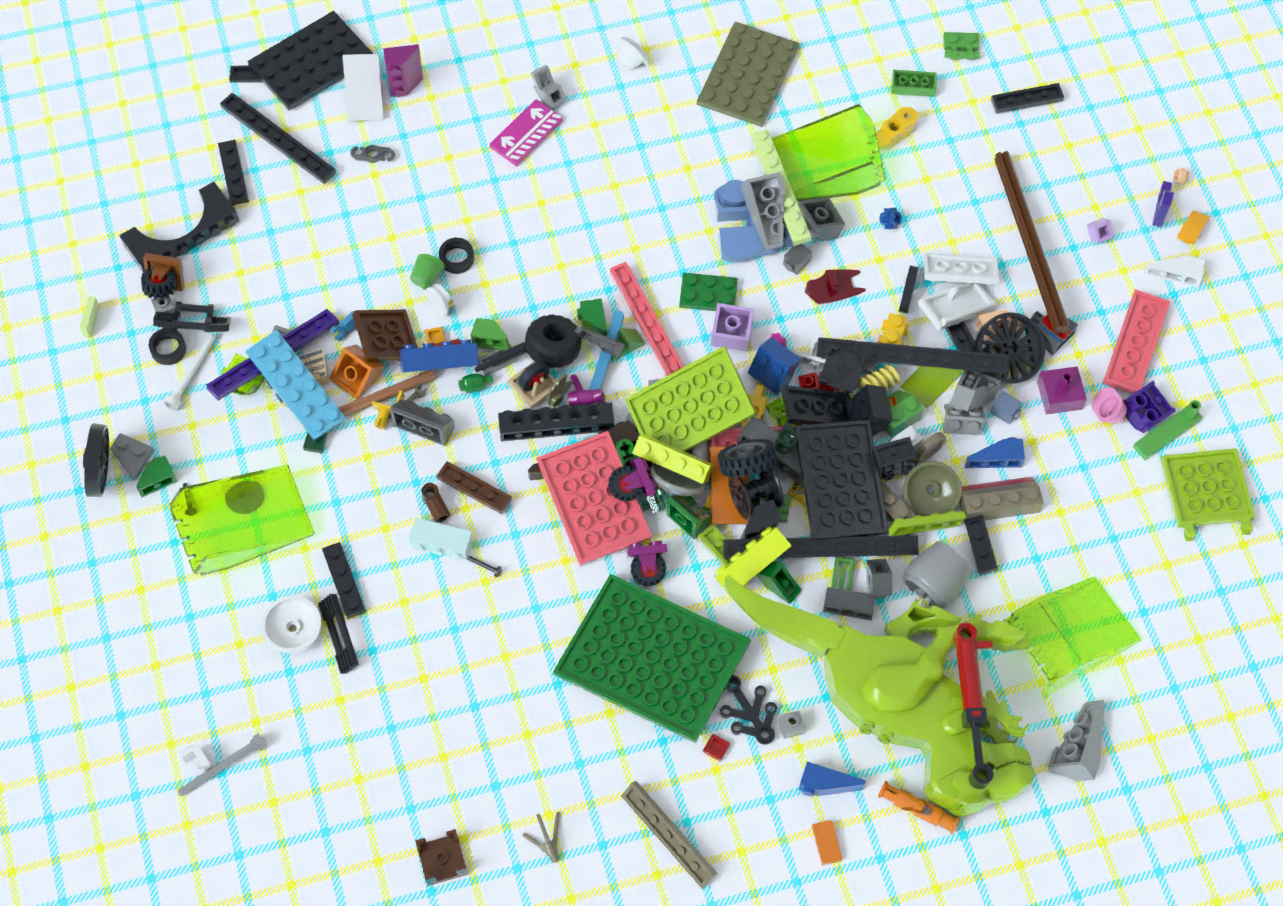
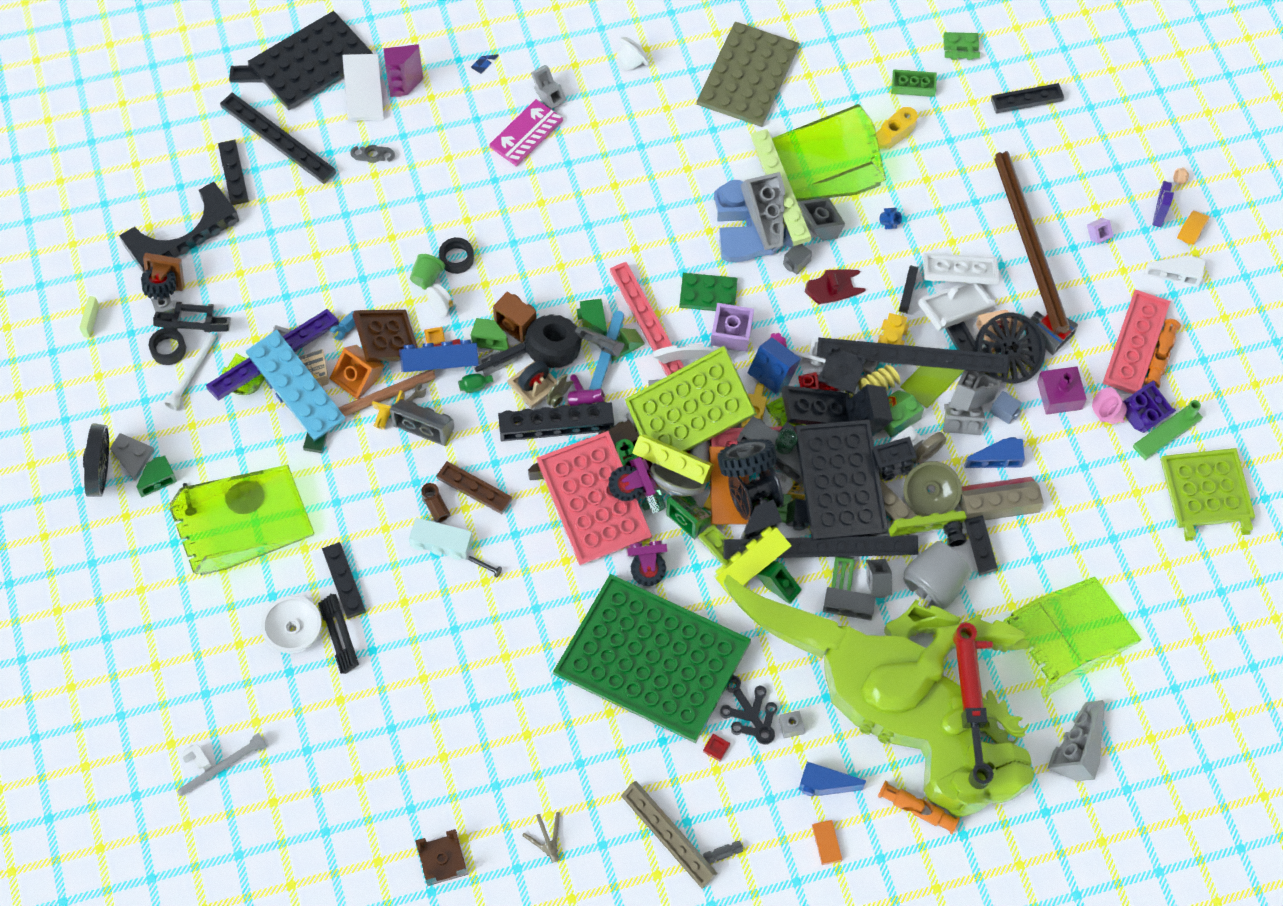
(483, 63): none -> dark blue sticker
(513, 315): none -> dark orange brick
(693, 351): none -> white tile
(723, 852): none -> dark grey axle
(797, 514): none -> black brick
(954, 533): none -> black wheel
(1165, 343): none -> orange piece

